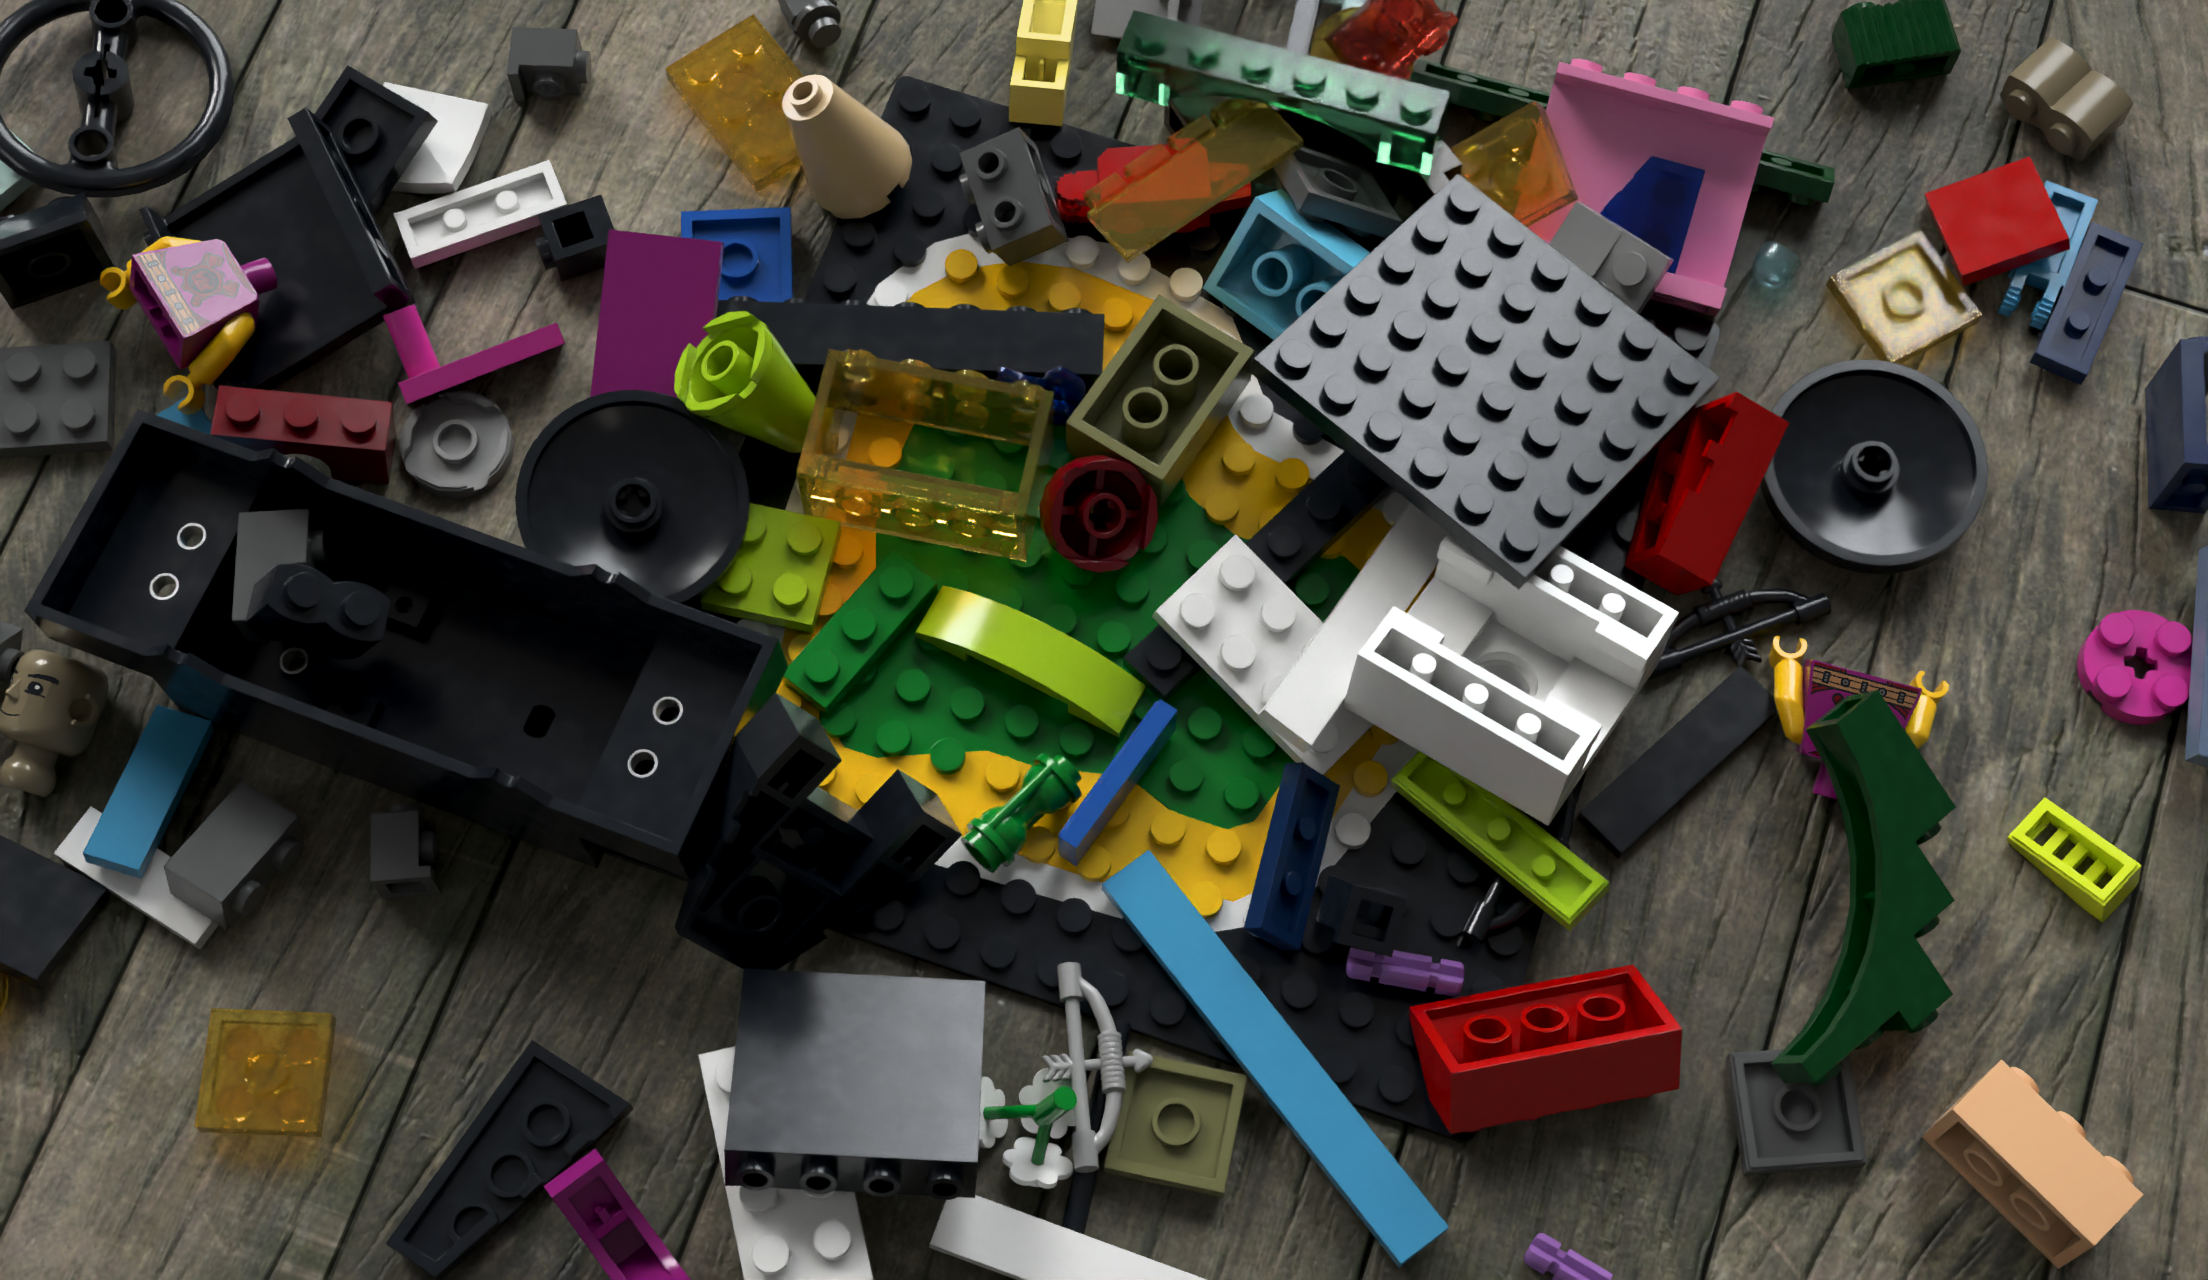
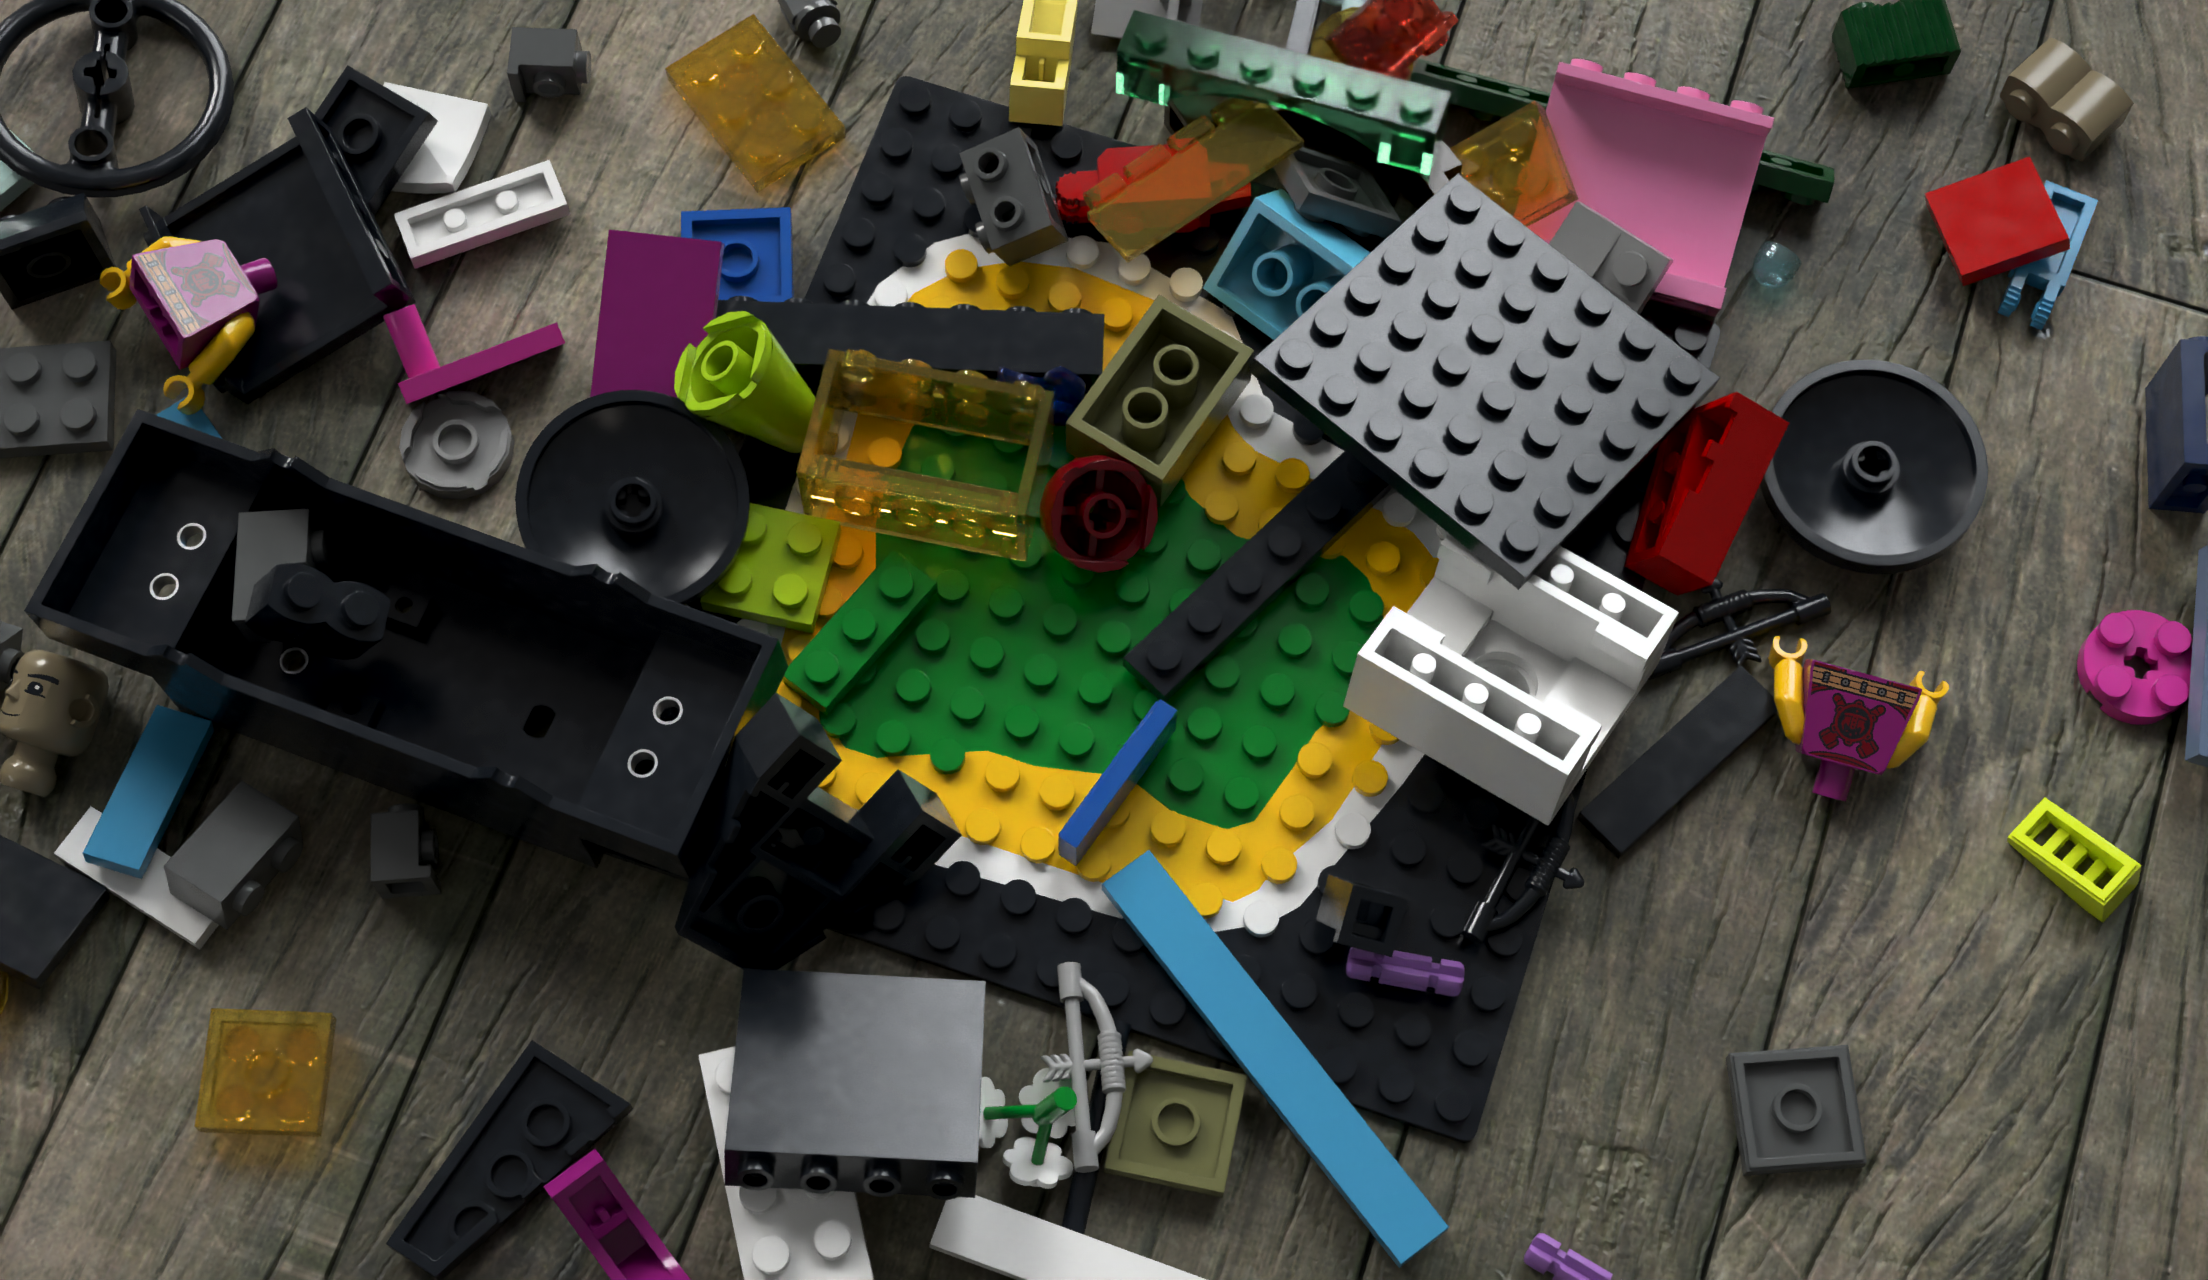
(343, 432): dark red arch -> none
(575, 238): black brick -> none
(844, 148): tan cone -> none
(1004, 829): green piece -> none
(1033, 654): lime slope -> none
(1248, 637): white plate -> none
(1292, 856): dark blue plate -> none
(1324, 669): white tile -> none
(1503, 839): lime tile -> none
(1546, 1048): red slope -> none
(1658, 205): clear blue wing -> none
(1895, 894): dark green arch -> none
(1903, 299): clear yellow tile -> none
(2033, 1164): light nougat brick -> none
(2086, 303): dark blue plate -> none

